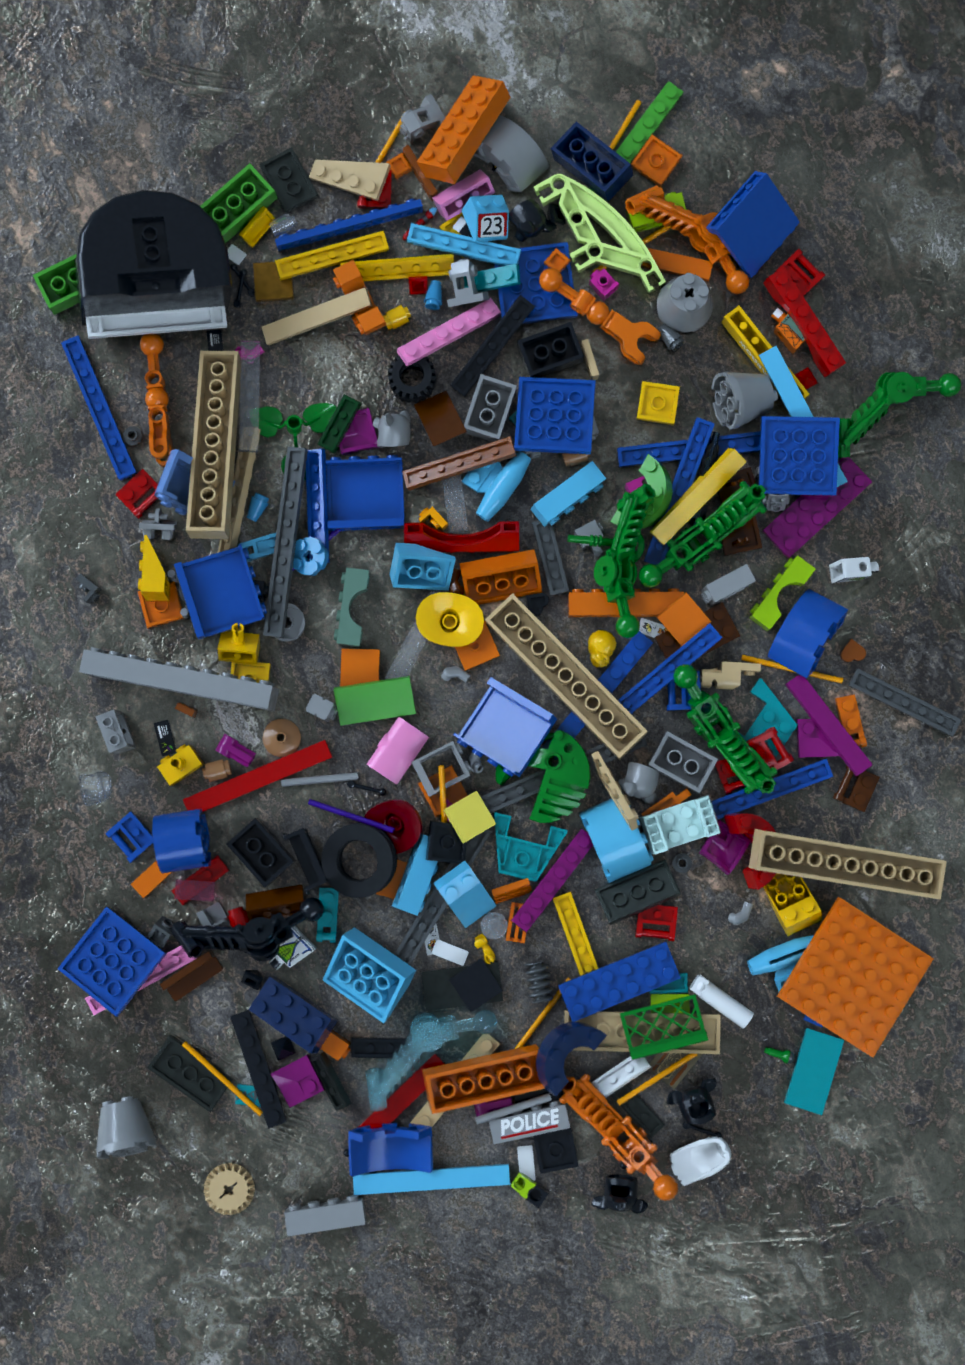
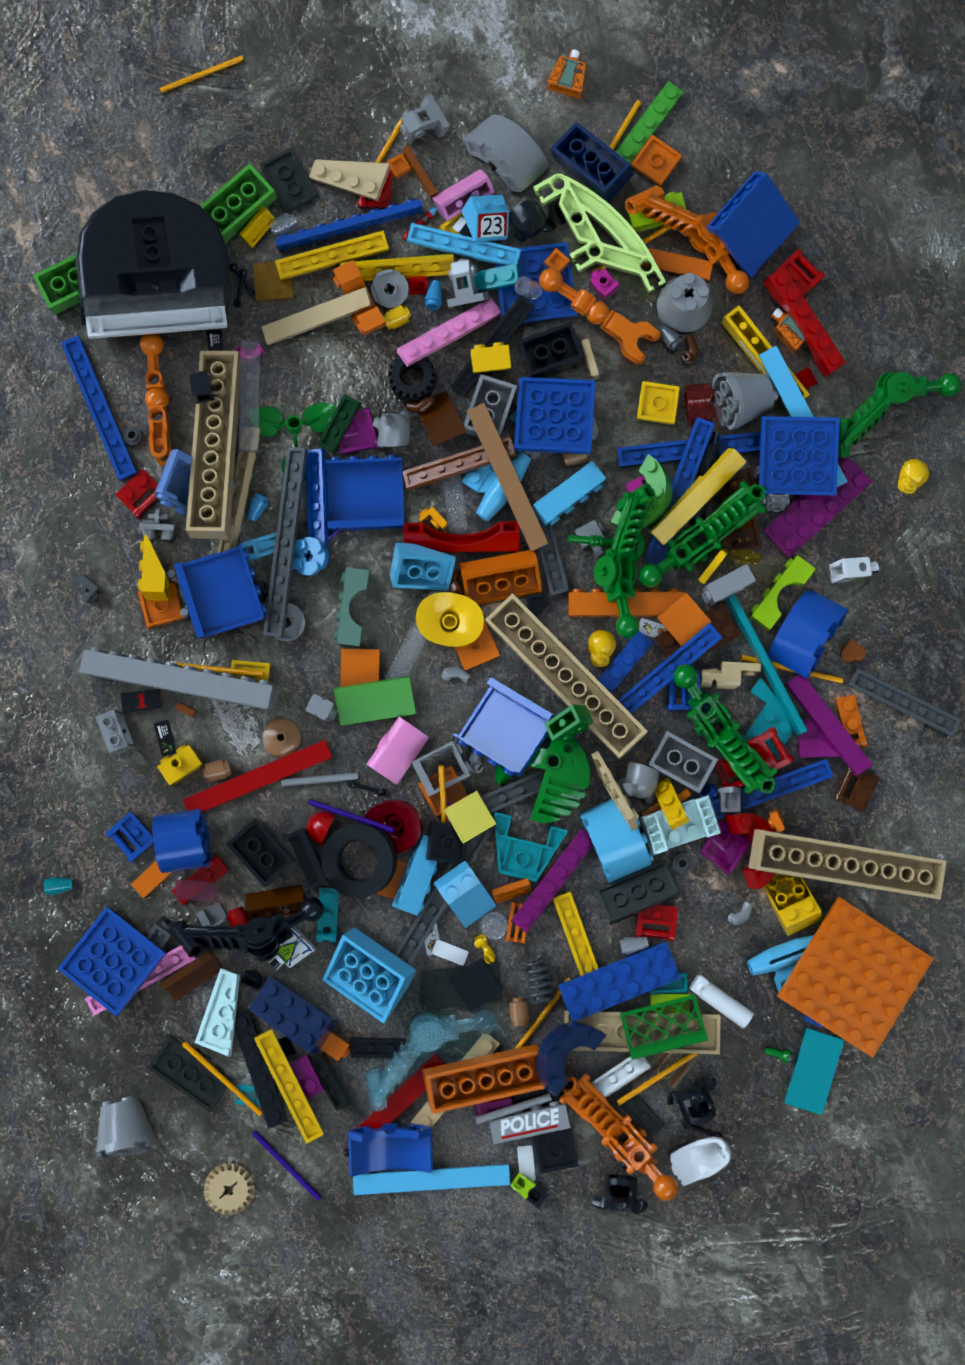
(57, 885): none -> teal cone
(95, 788): clear hair -> none
(141, 700): none -> black tile
(201, 74): none -> light orange axle
(201, 387): none -> black brick
(219, 1019): none -> light aqua wing
(226, 670): none -> light orange axle
(232, 749): magenta piece -> none
(236, 254): white sticker -> none
(238, 646): yellow brick -> none
(286, 1165): none -> dark purple axle
(289, 1086): none -> yellow plate
(319, 825): none -> red helmet
(325, 1216): light grey brick -> none
(399, 294): none -> light grey plate
(422, 405): none -> reddish brown arm
(463, 129): orange brick -> none
(490, 358): none -> yellow brick
(507, 476): none -> medium nougat tile
(519, 1011): none -> medium nougat brick
(527, 288): none -> clear brick
(568, 75): none -> torso
(568, 723): none -> green brick
(632, 945): none -> light grey cone
(671, 804): none -> yellow plate
(692, 350): none -> reddish brown arm
(697, 402): none -> clear red brick
(709, 789): none -> blue plate
(713, 565): none -> yellow tile
(730, 799): none -> light grey tile
(745, 556): none -> clear yellow piece
(766, 665): none -> teal tile
(776, 820): none -> orange plate
(912, 476): none -> yellow hair

